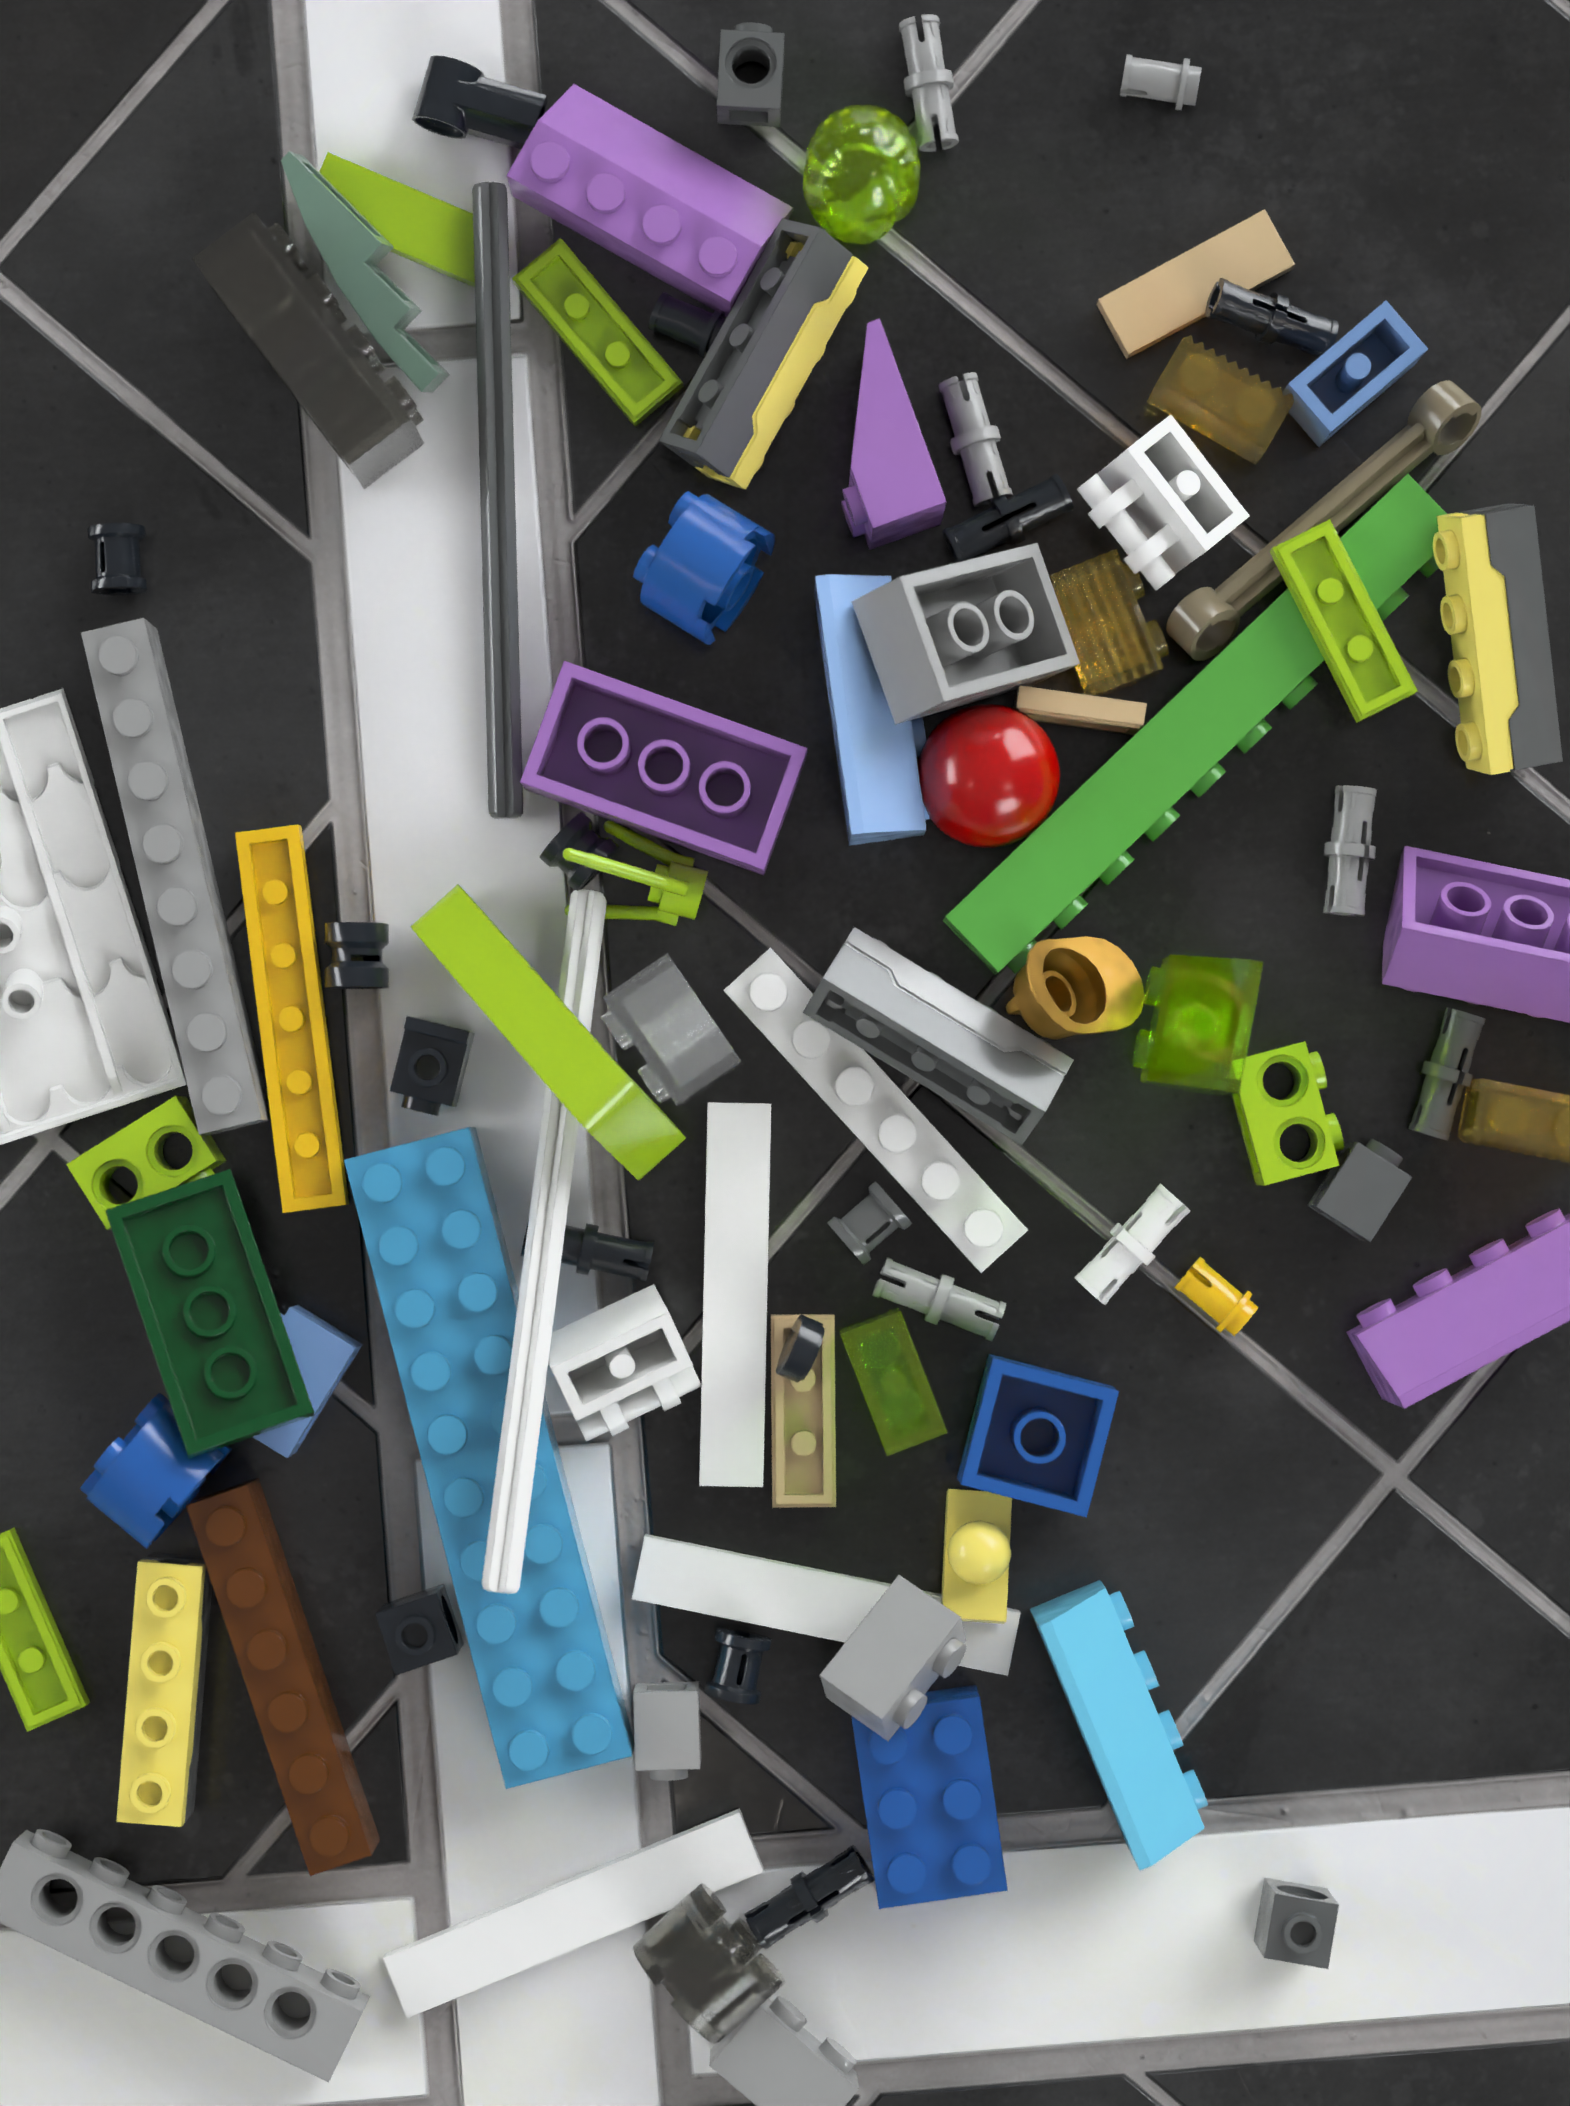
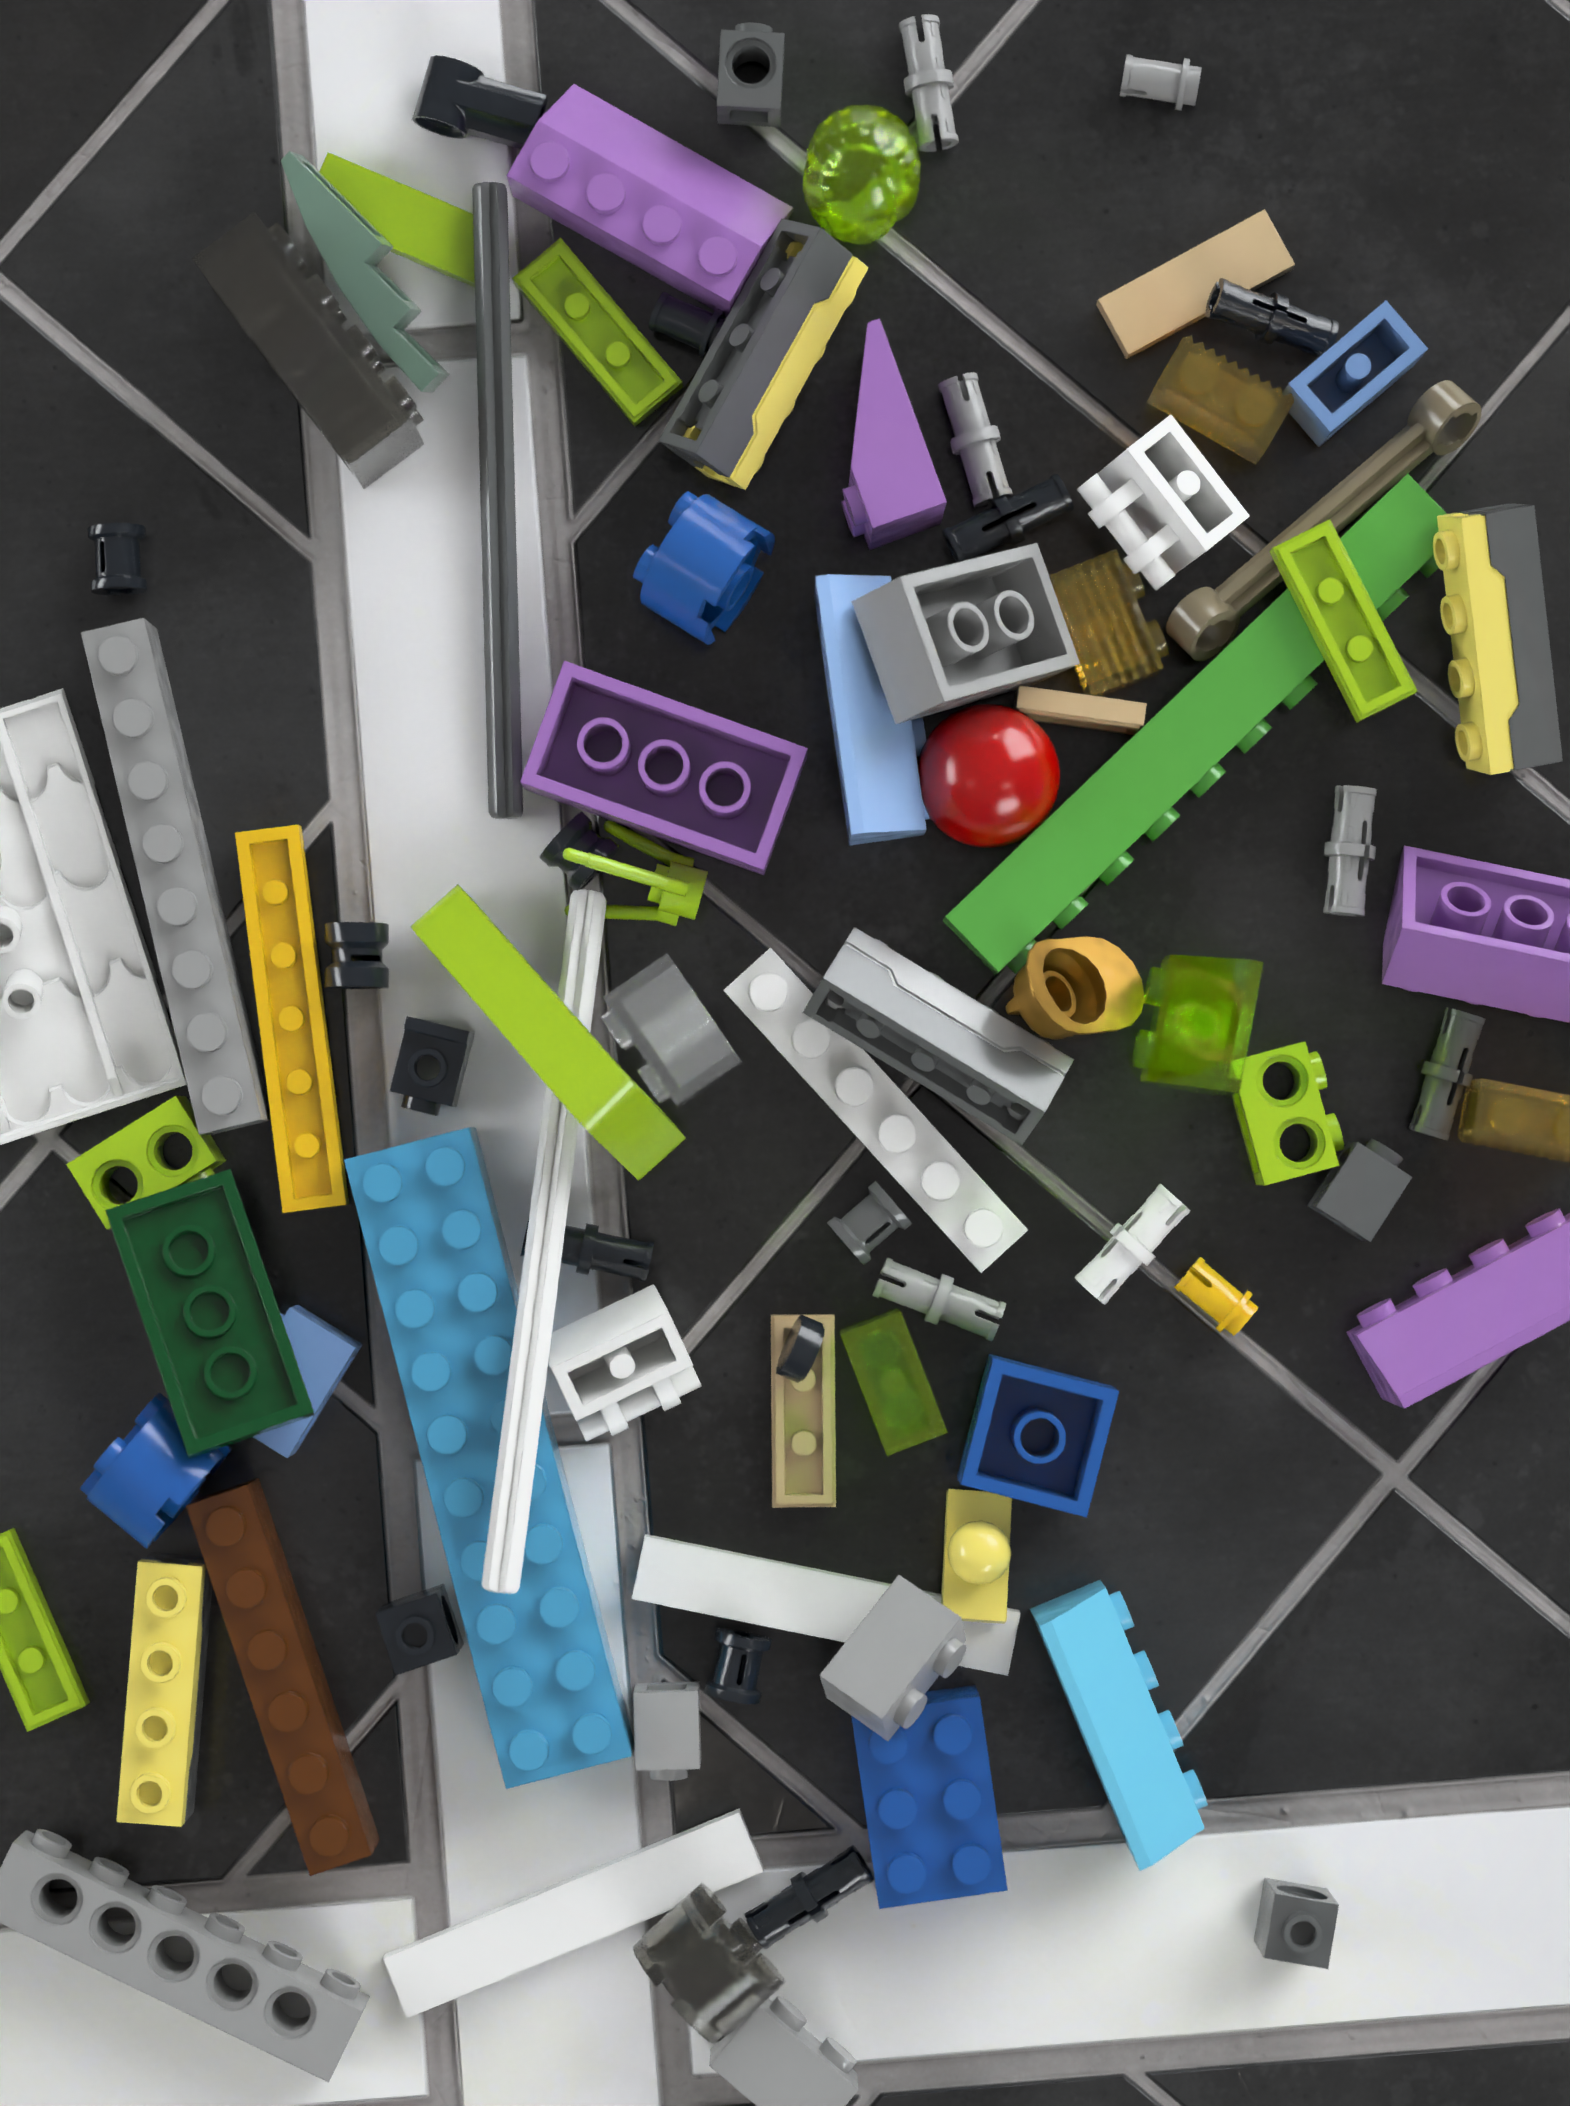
(735, 1294): white tile -> none

